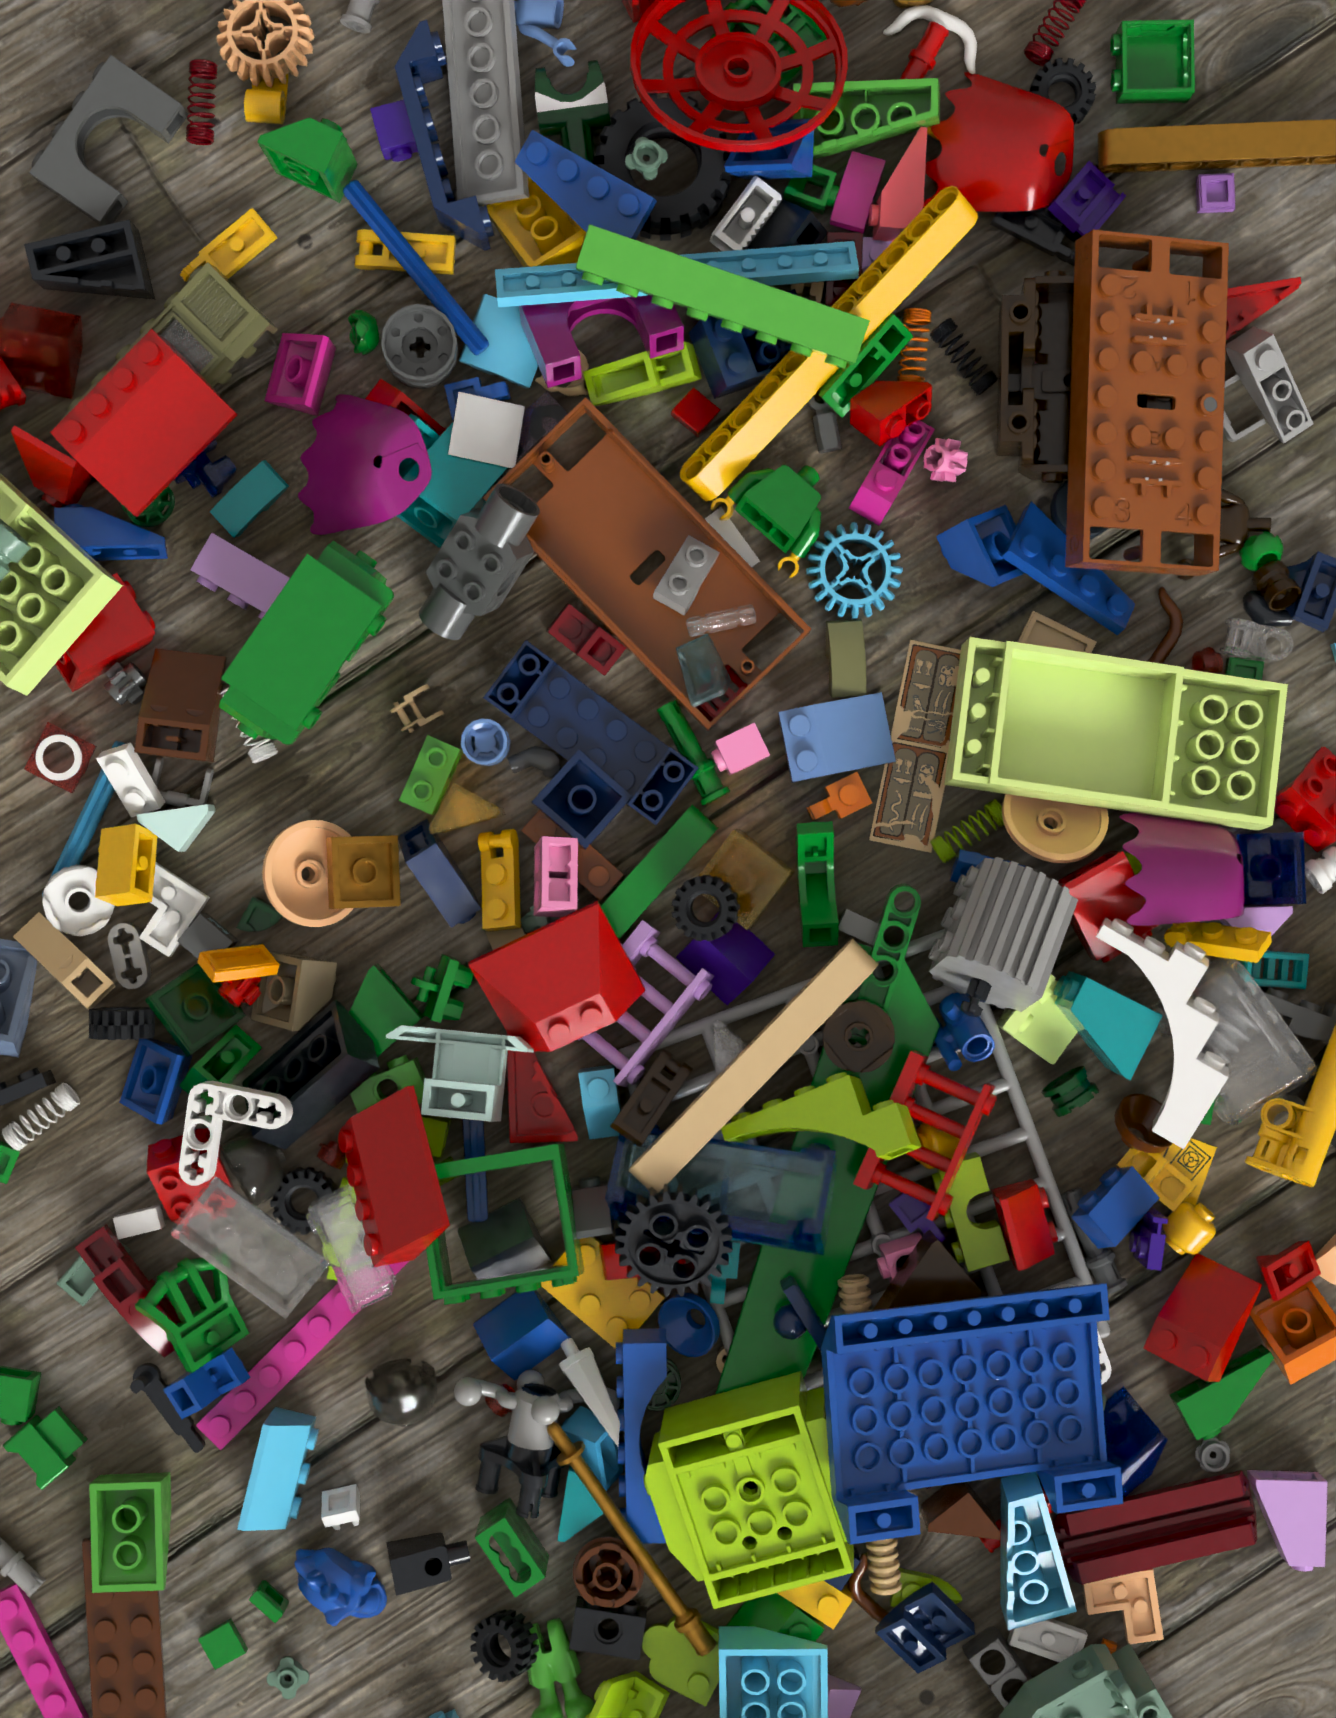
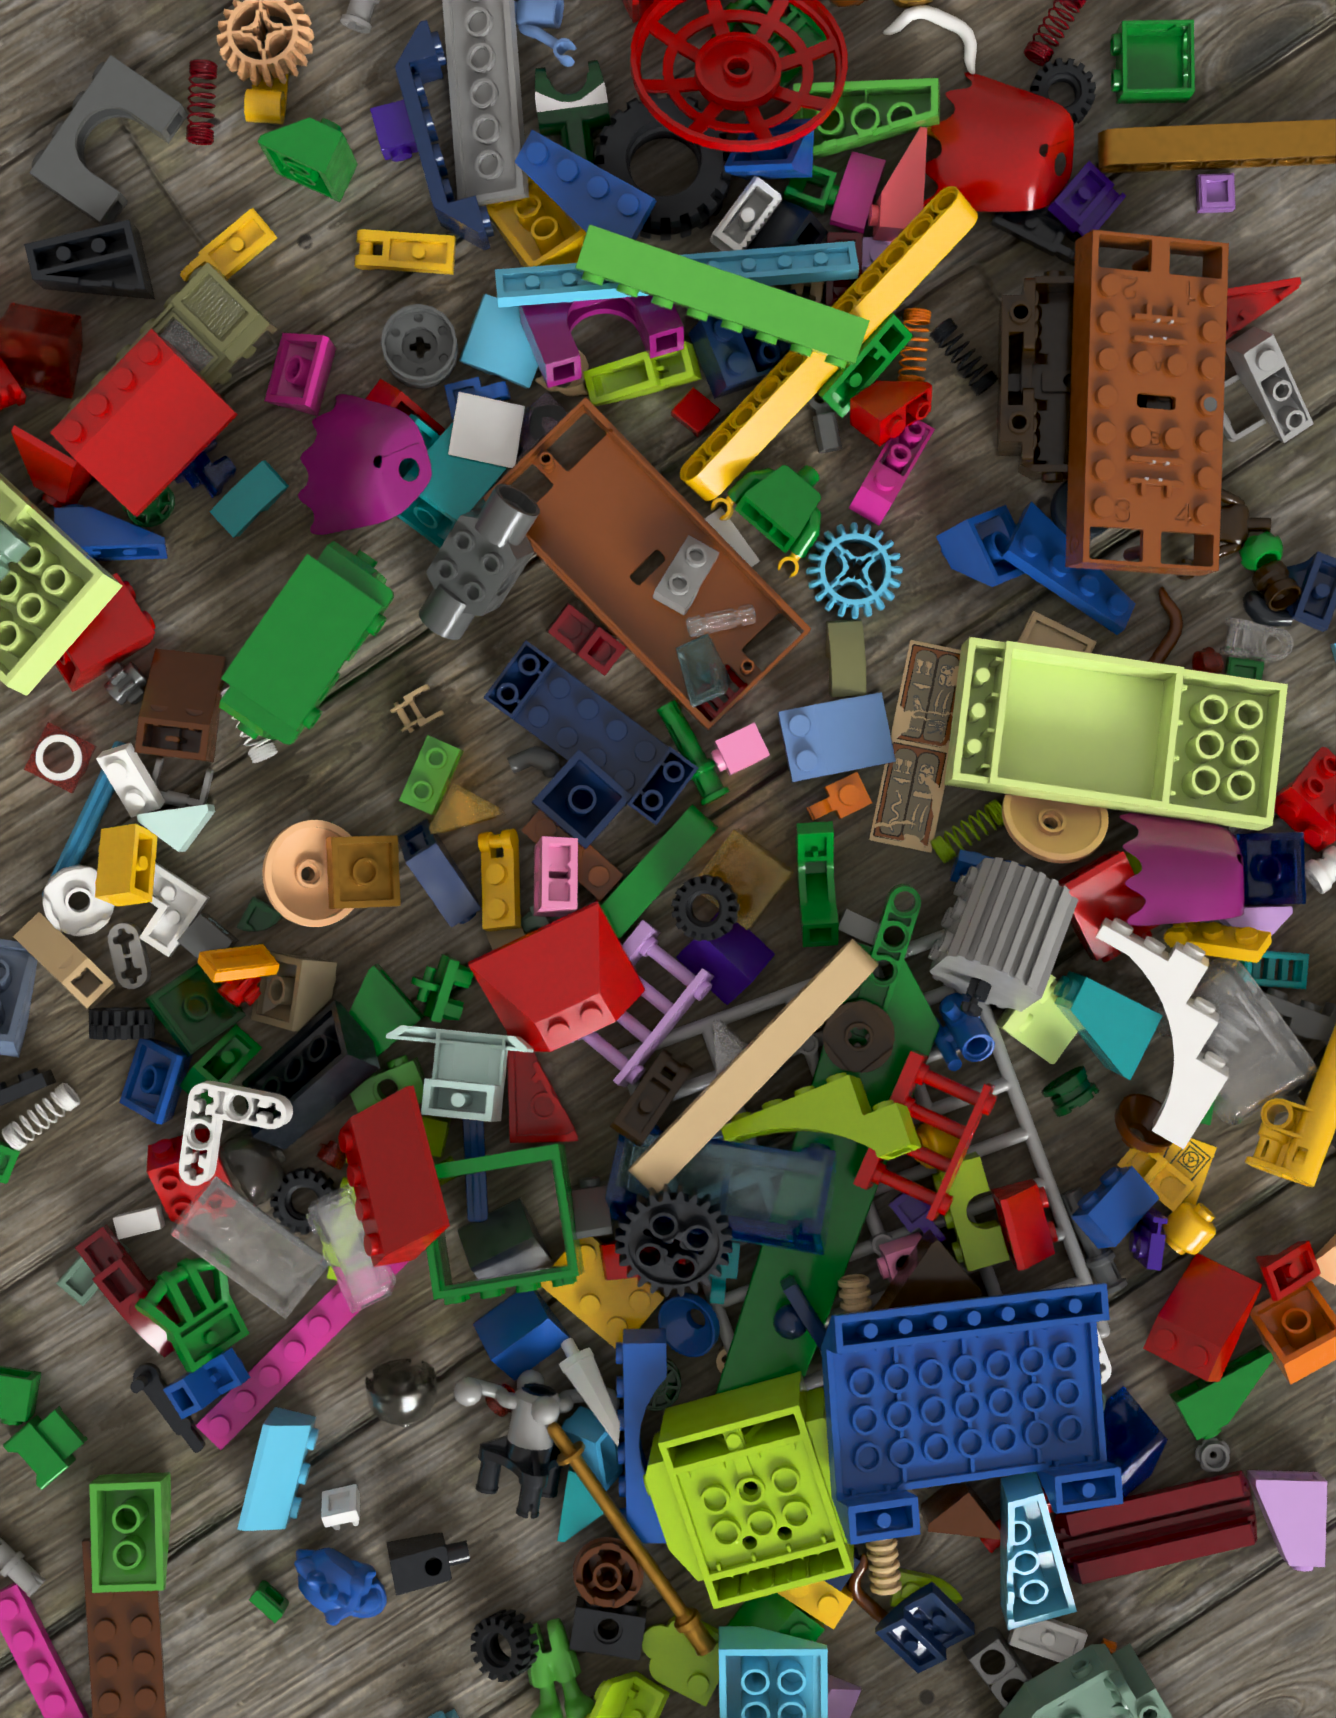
(223, 1644): green tile -> none
(238, 573): lavender brick -> none
(290, 1667): sand green plate -> none
(363, 332): green plate -> none
(415, 266): blue axle -> none
(485, 742): medium blue wheel -> none
(517, 1543): green piece -> none
(599, 1100): medium azure slope -> none
(649, 148): sand green plate -> none
(923, 56): red pin -> none
(945, 460): bright pink gear -> none
(1136, 1598): light nougat plate -> none

